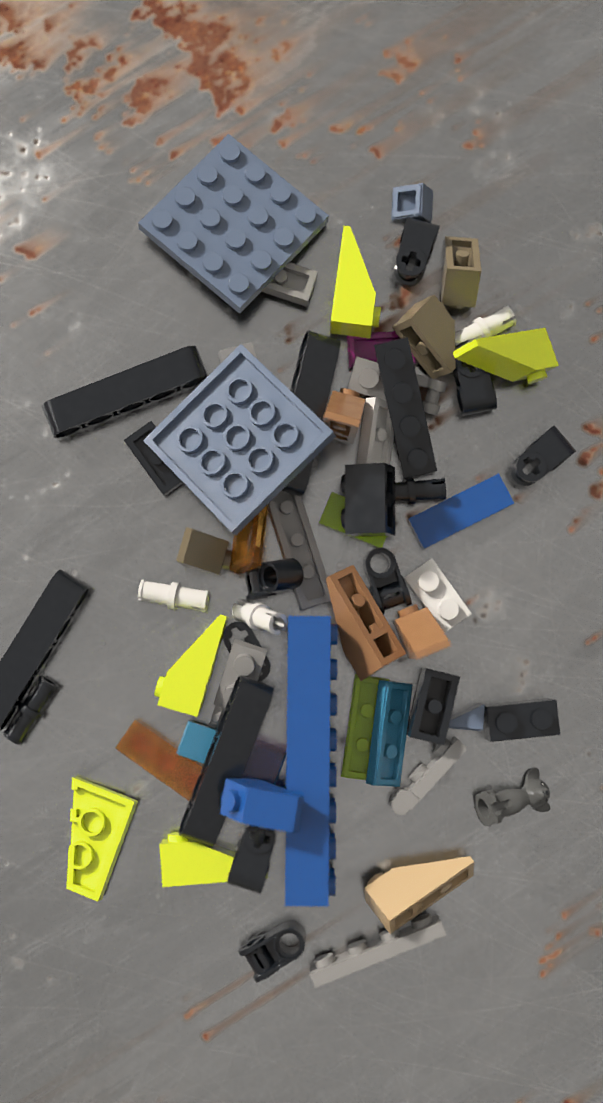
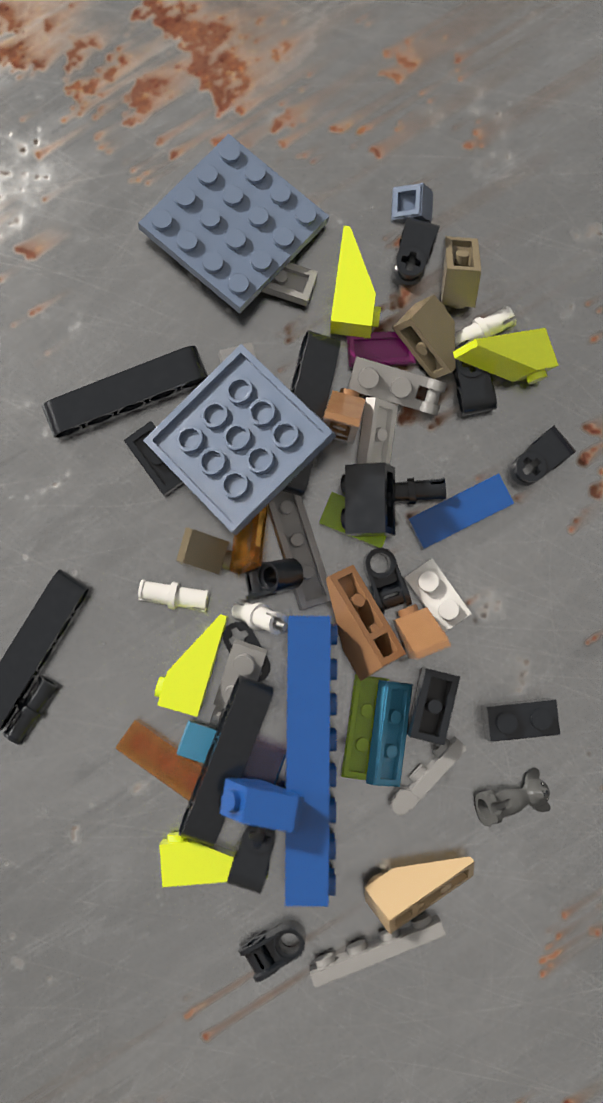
(97, 834): neon yellow wing -> none
(405, 407): black plate -> none
(469, 719): sand blue slope -> none

